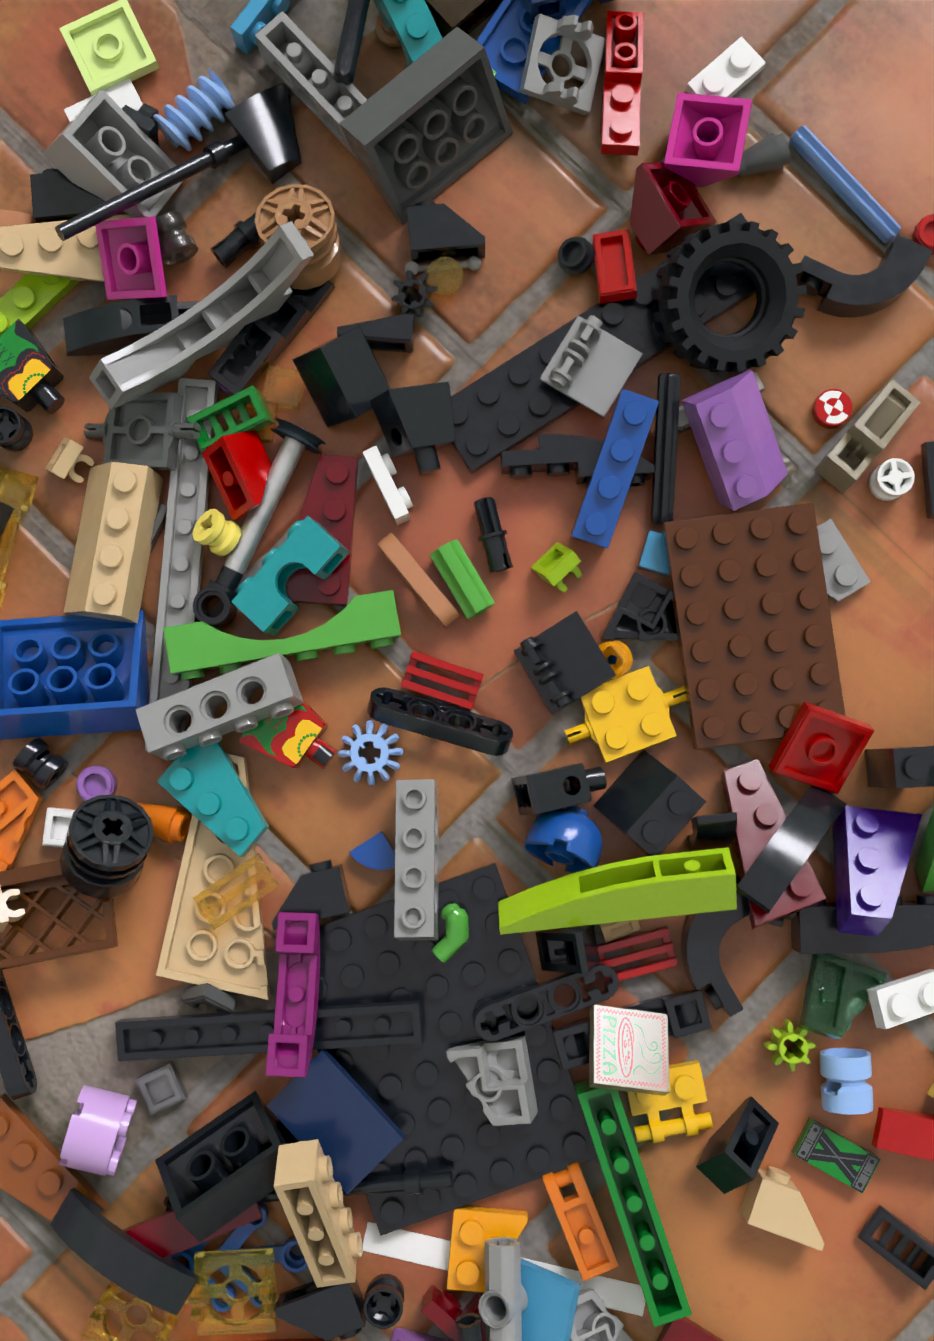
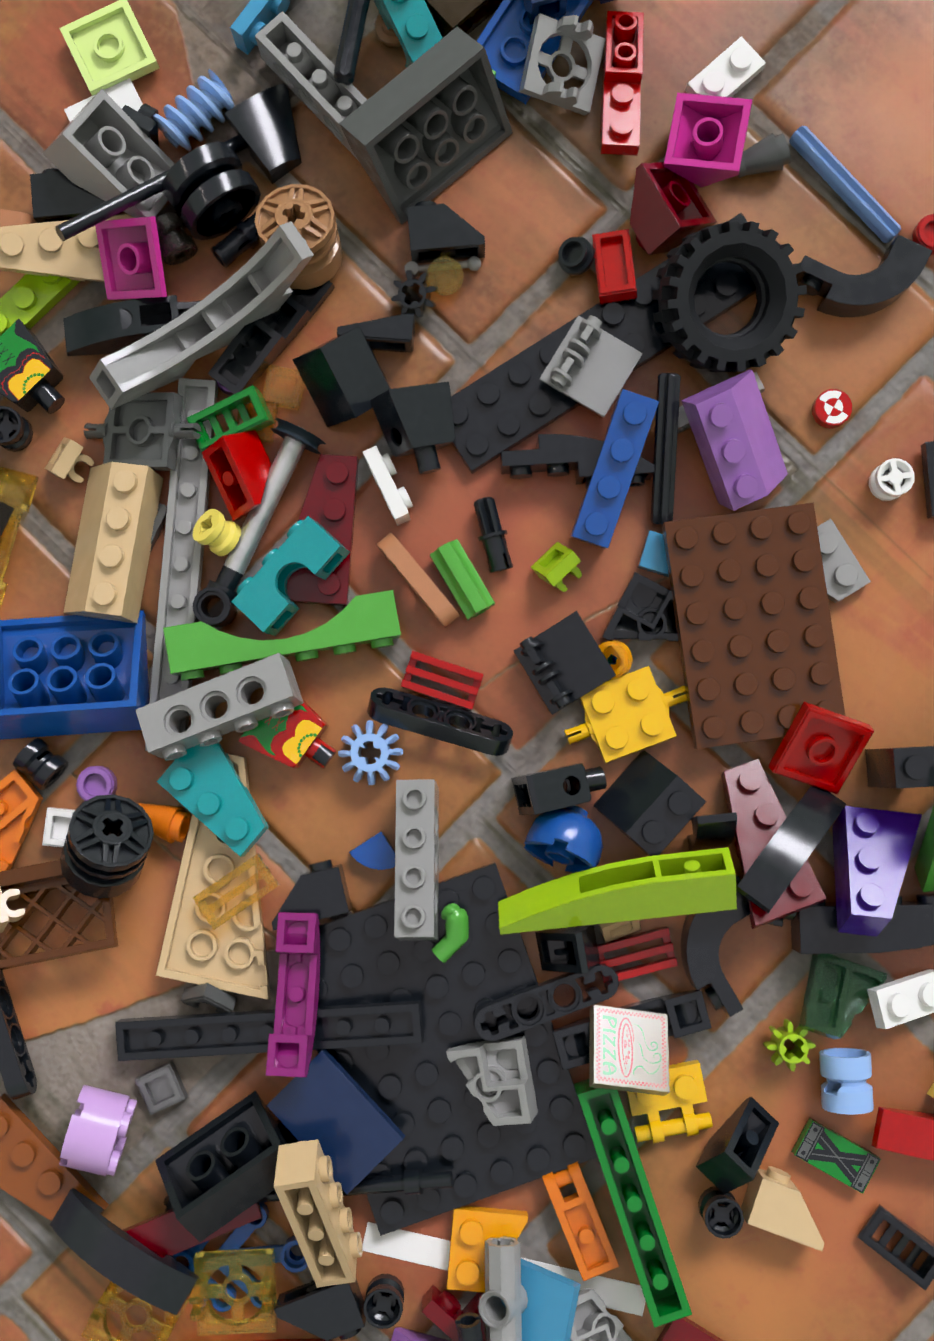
(211, 190): none -> black wheel
(726, 1219): none -> black wheel
(867, 436): dark tan slope -> none

